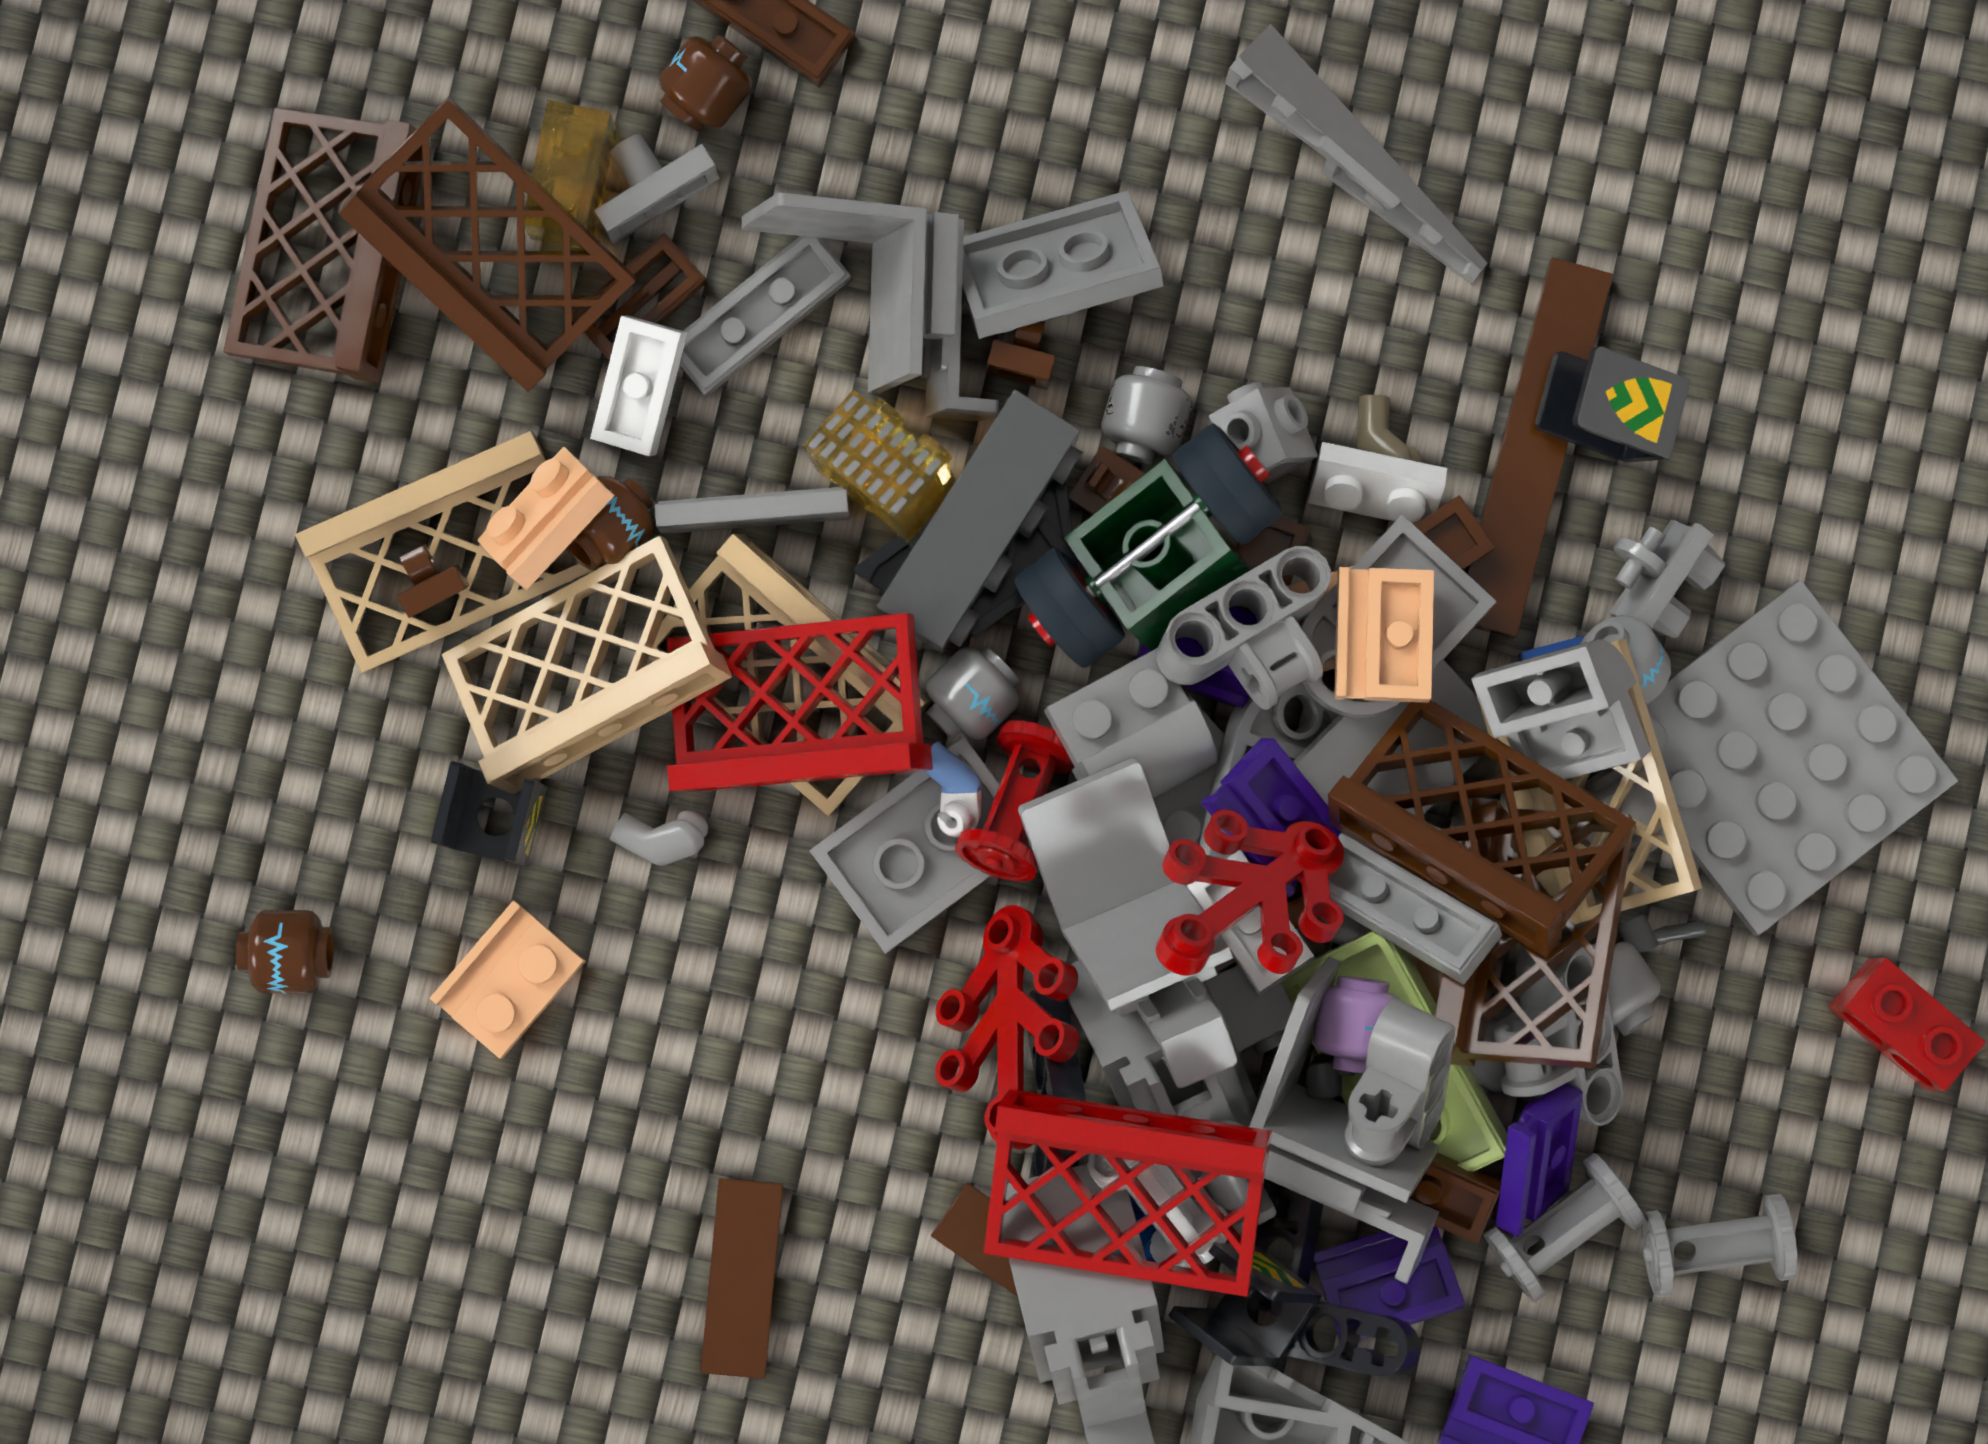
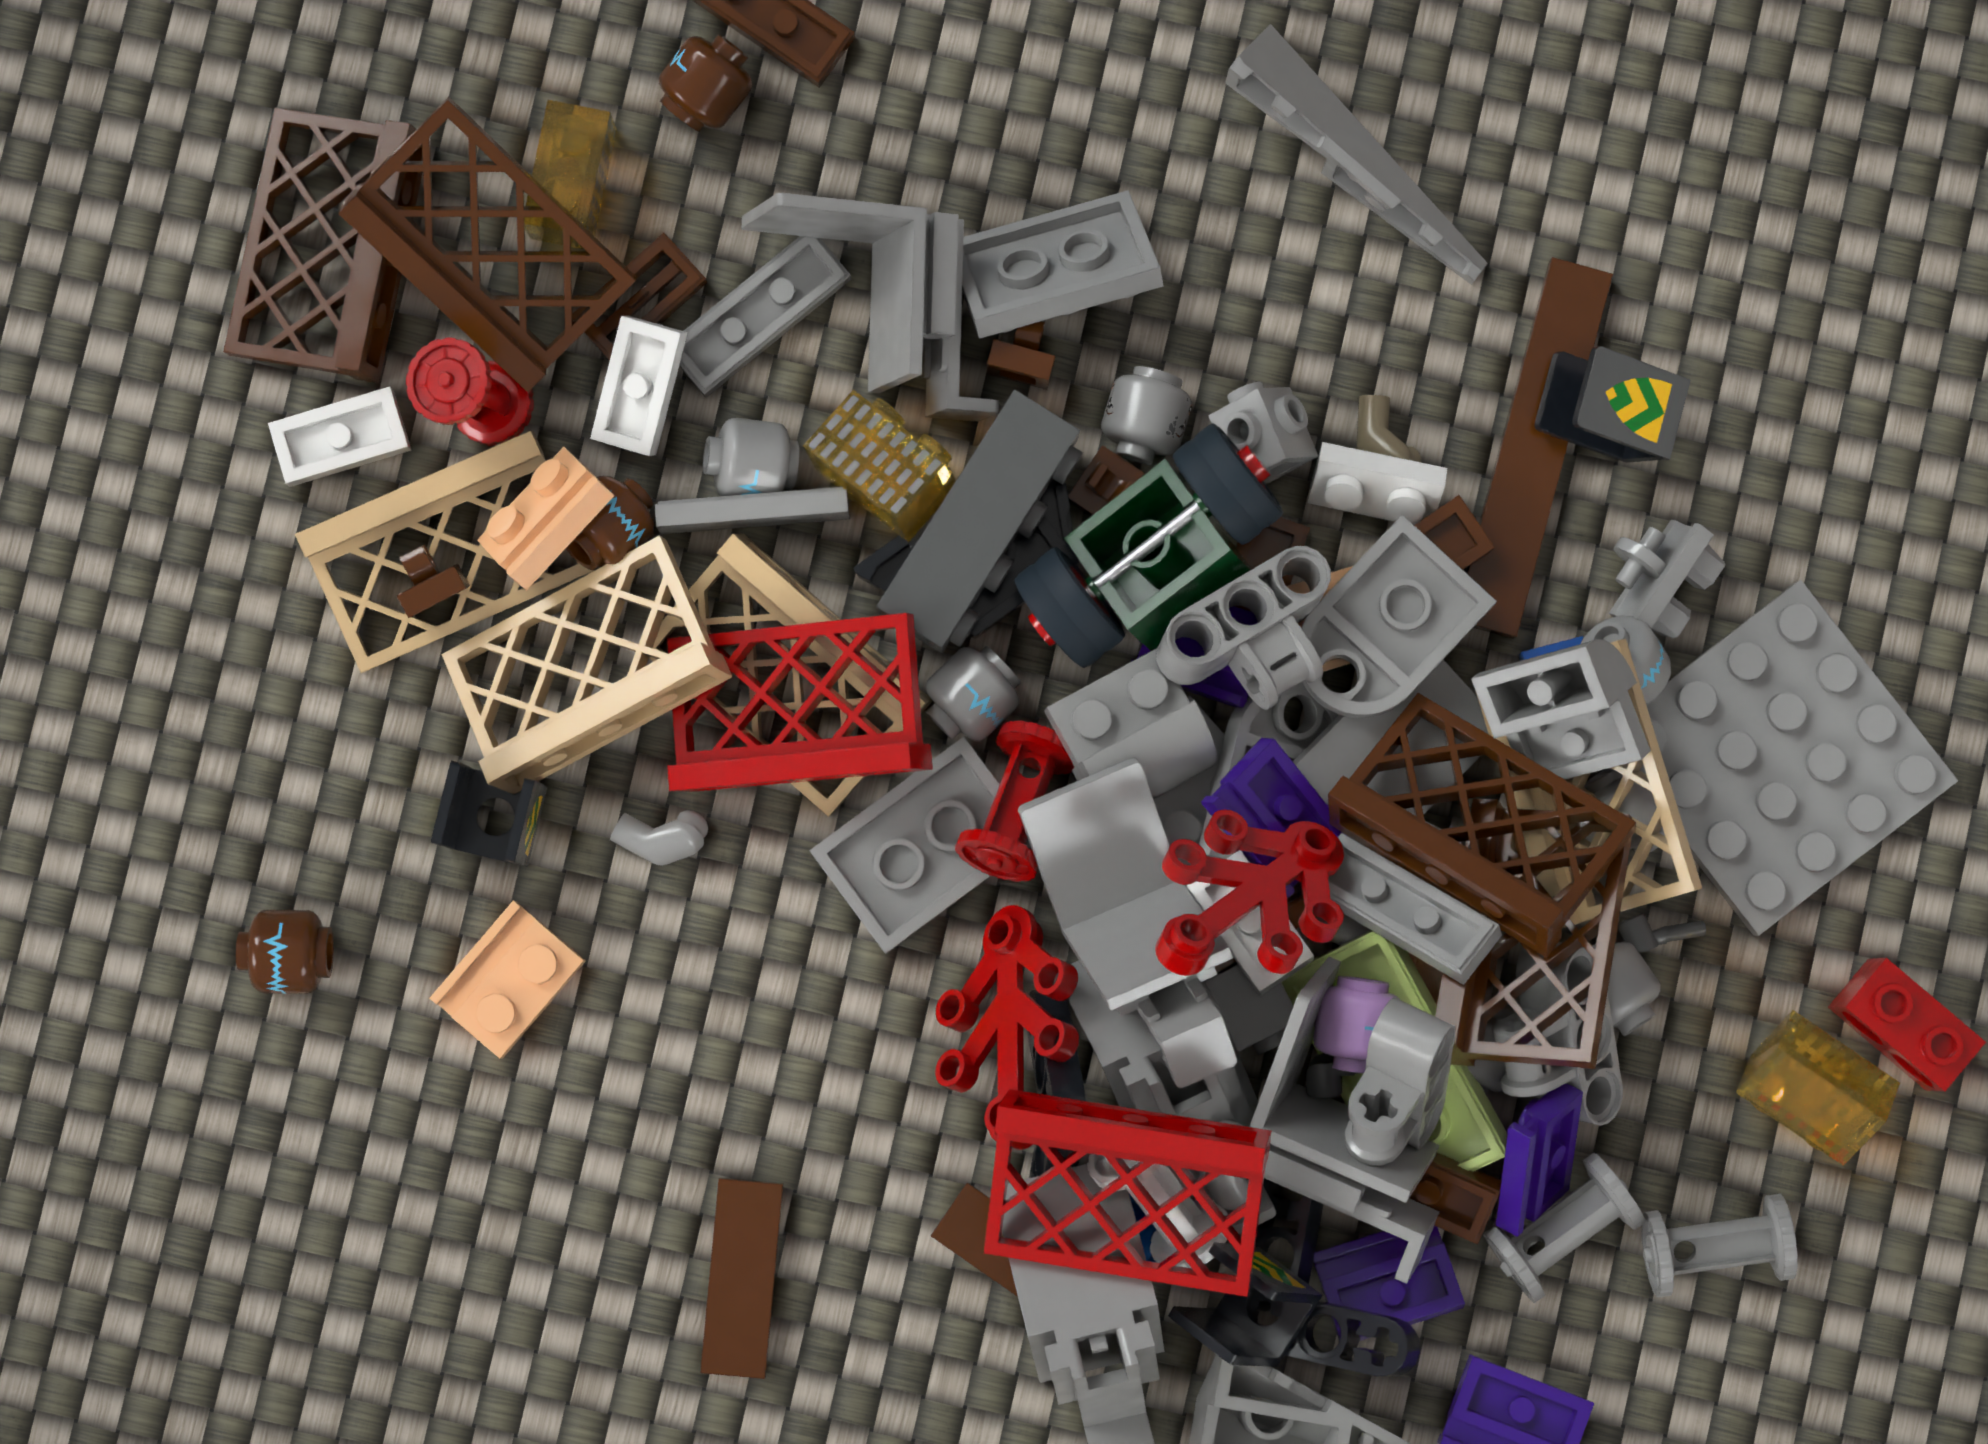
(339, 436): none -> white plate
(457, 385): none -> red hose
(651, 188): light grey tile -> none
(751, 458): none -> light grey head
(959, 792): arm -> none
(1384, 634): light nougat plate -> none
(1818, 1088): none -> clear yellow brick

